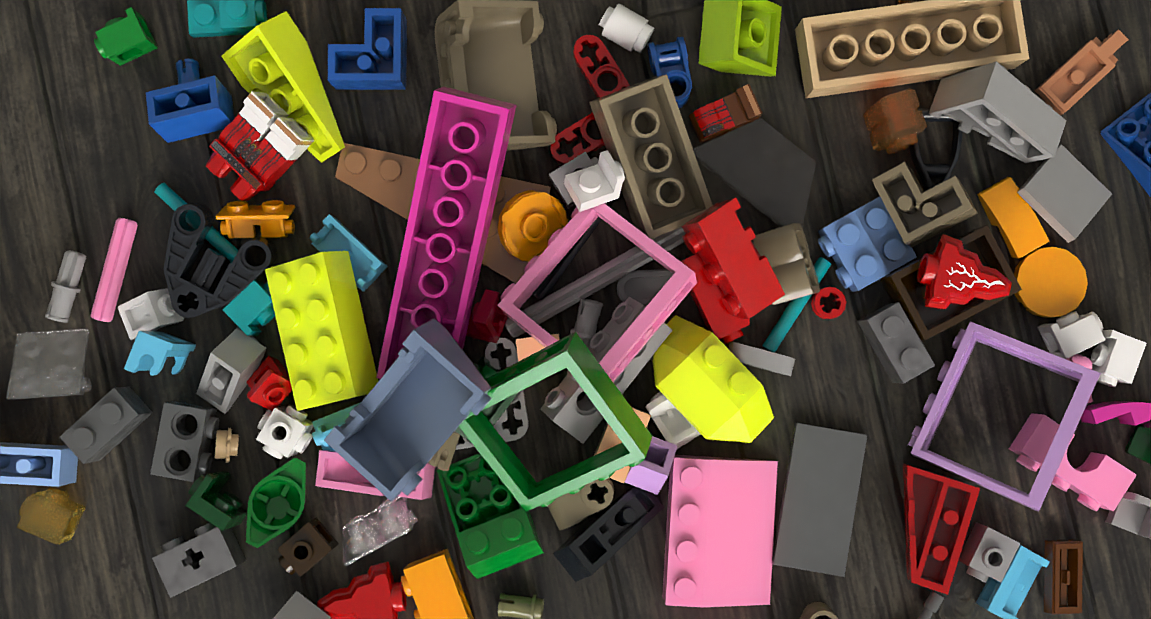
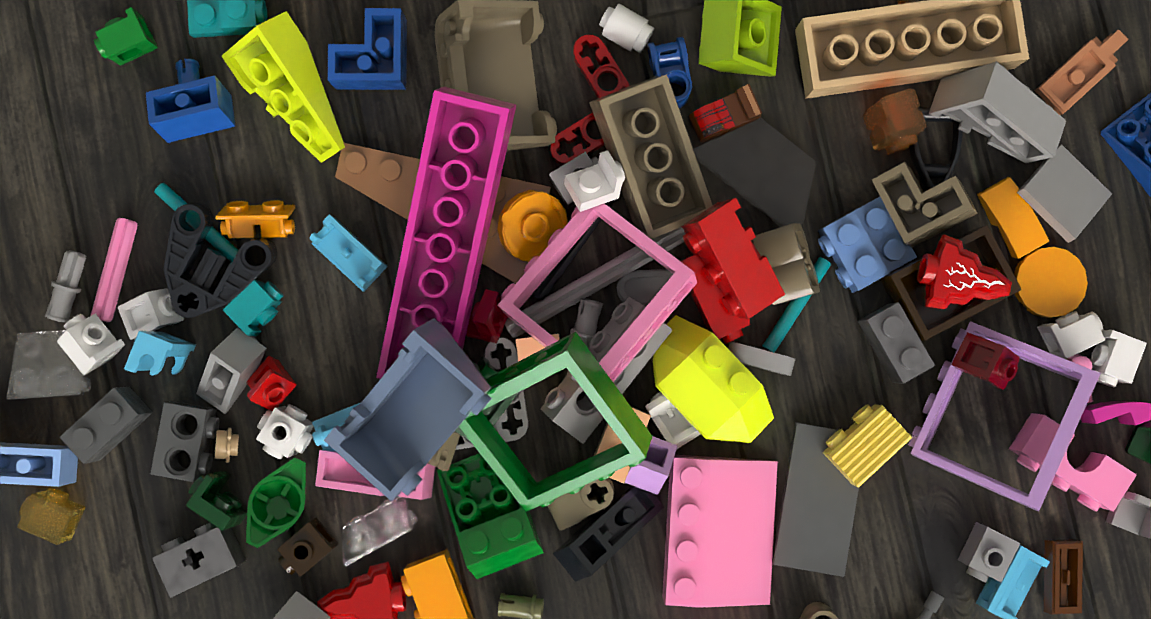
(88, 342): none -> white brick
(257, 146): hips -> none
(322, 329): neon yellow brick -> none
(831, 313): red bush -> none
(866, 443): none -> light yellow brick
(935, 526): red wedge -> none
(986, 360): none -> dark red bracket

